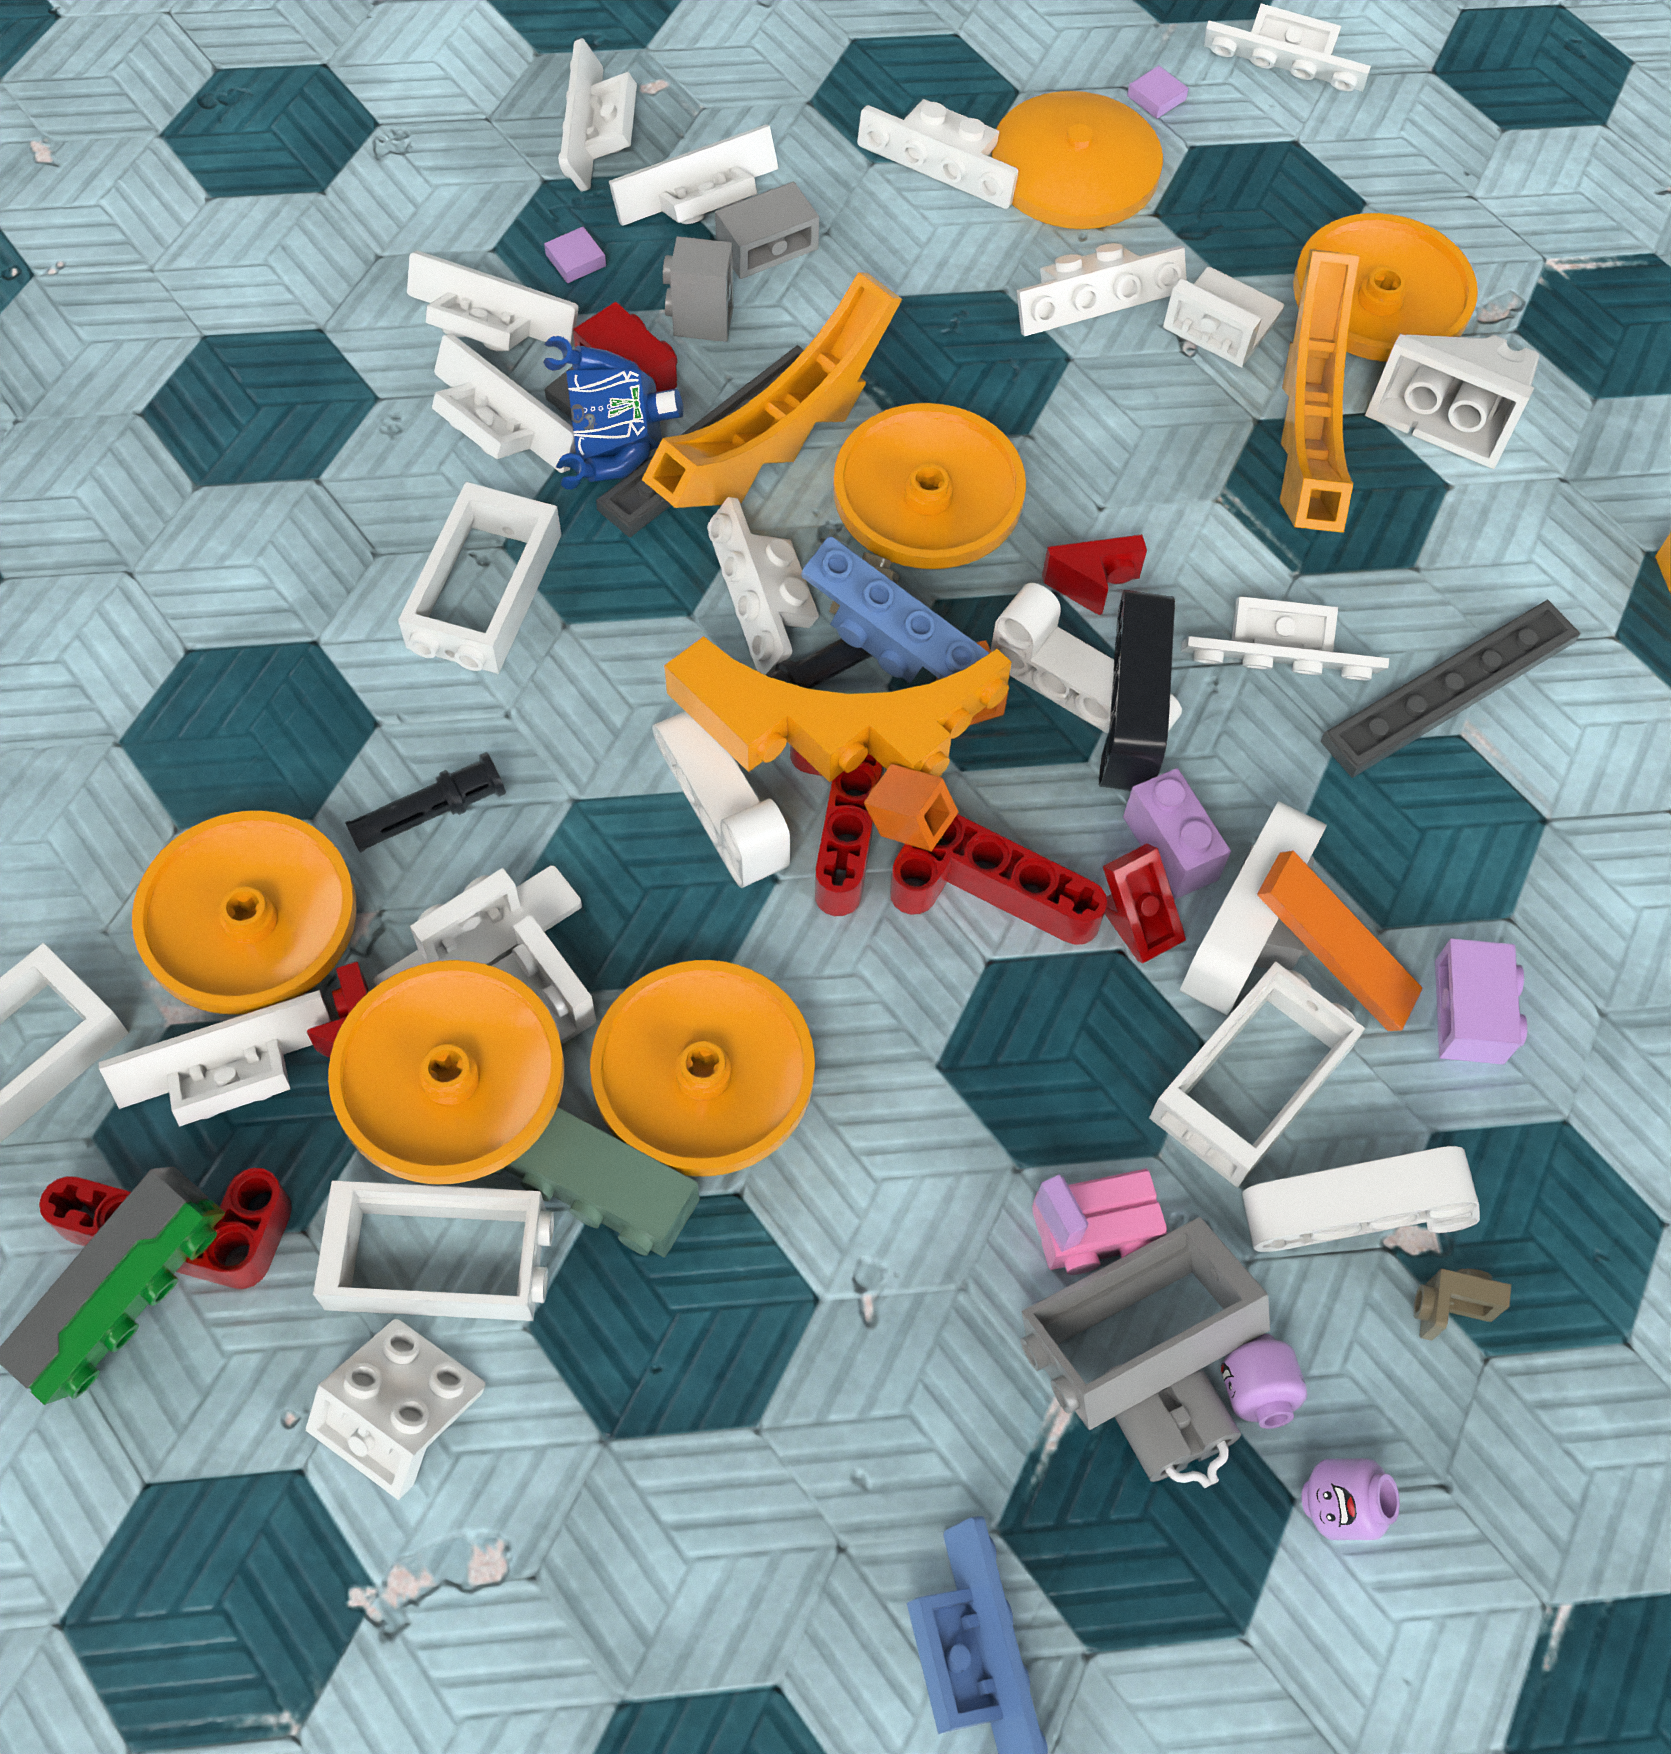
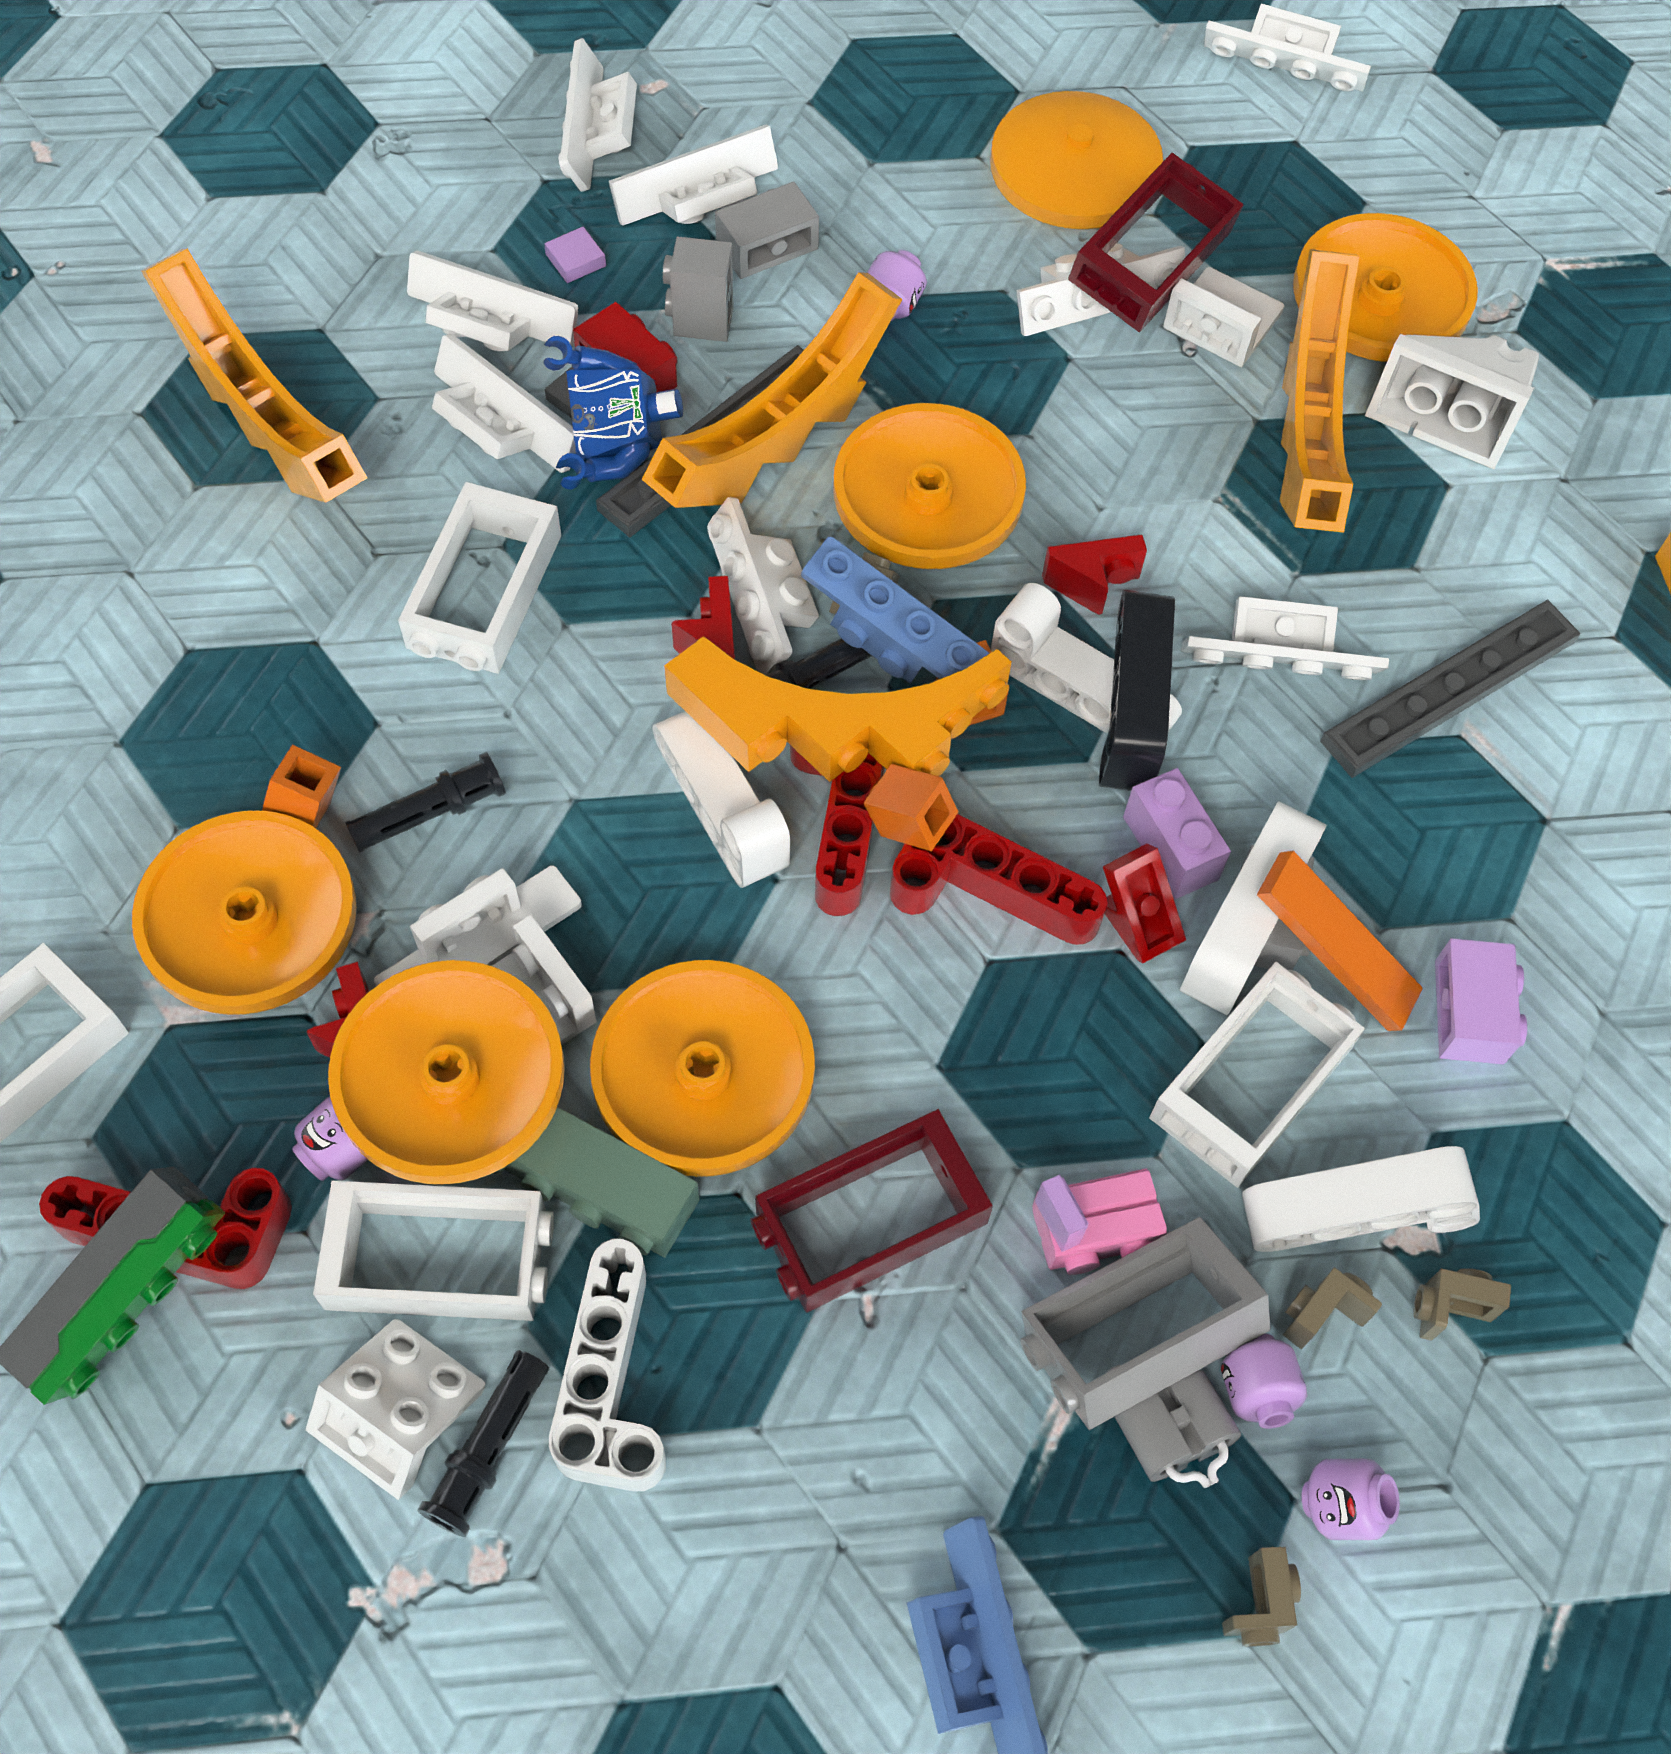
(219, 1063): white bracket -> none
(302, 786): none -> orange brick
(305, 450): none -> light orange arch
(325, 1146): none -> lavender head
(473, 1466): none -> black pin
(610, 1361): none -> white beam
(714, 621): none -> red slope
(903, 276): none -> lavender head
(941, 147): white bracket -> none
(949, 1166): none -> dark red window
(1119, 287): none -> dark red window
(1157, 92): lavender tile -> none
(1275, 1591): none -> dark tan bracket
(1337, 1291): none -> dark tan bracket

